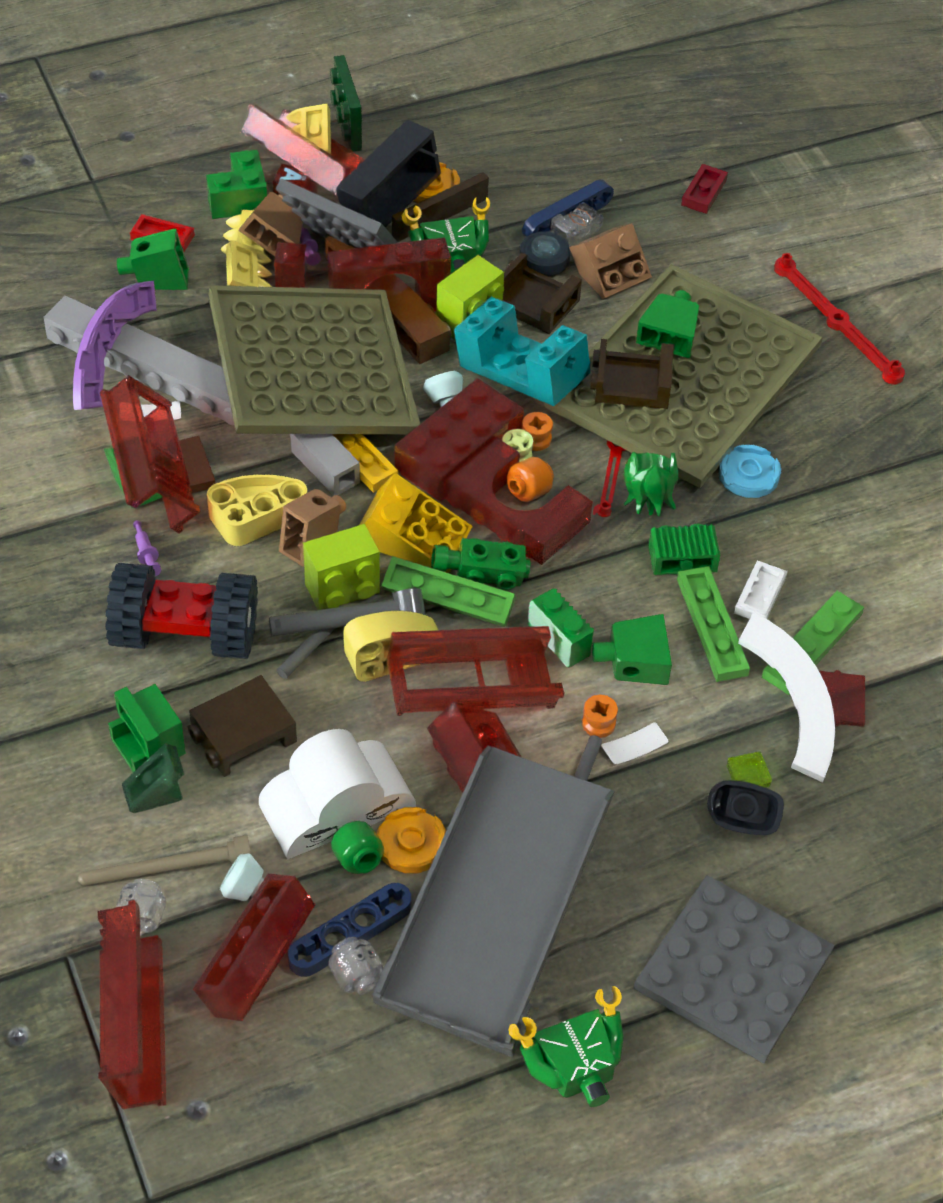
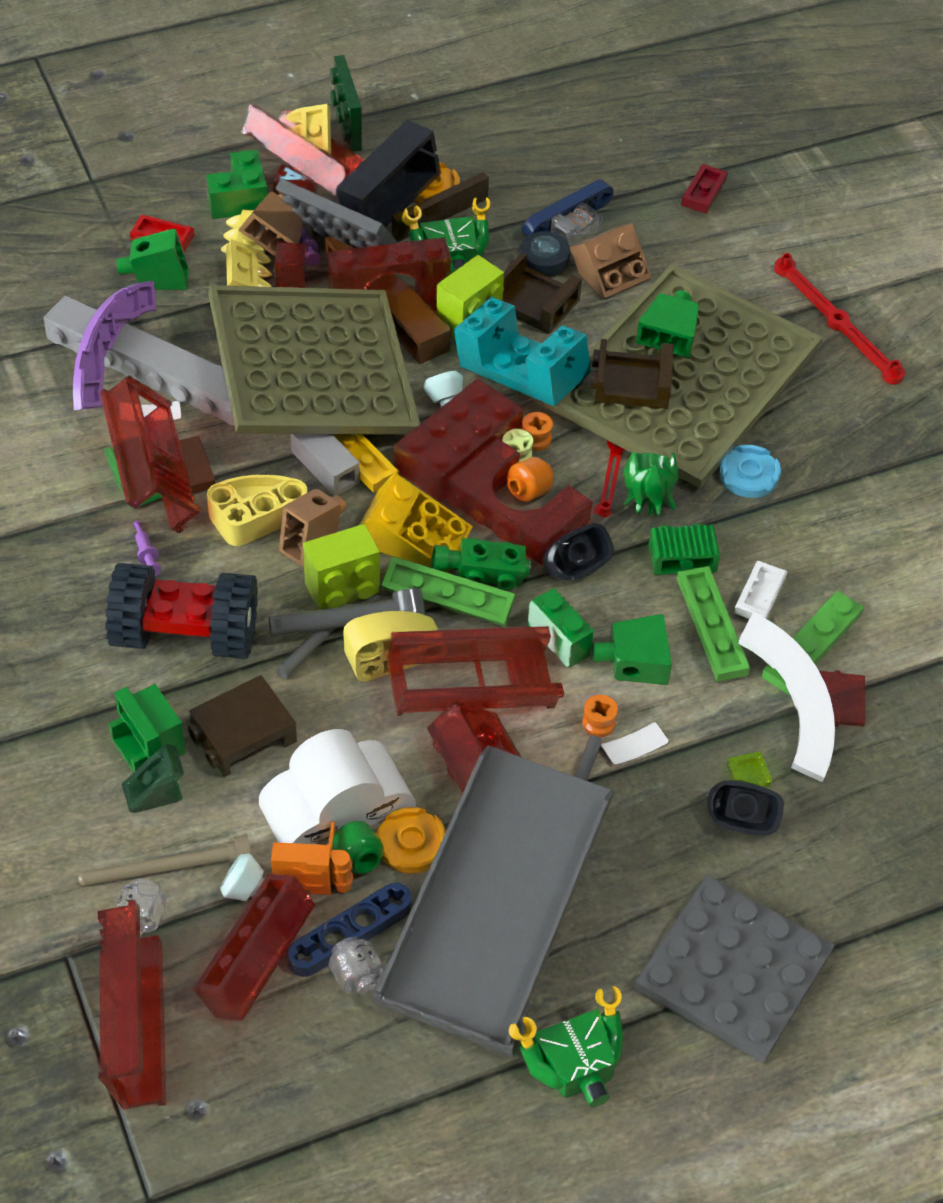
(314, 865): none -> orange piece
(578, 552): none -> black piece

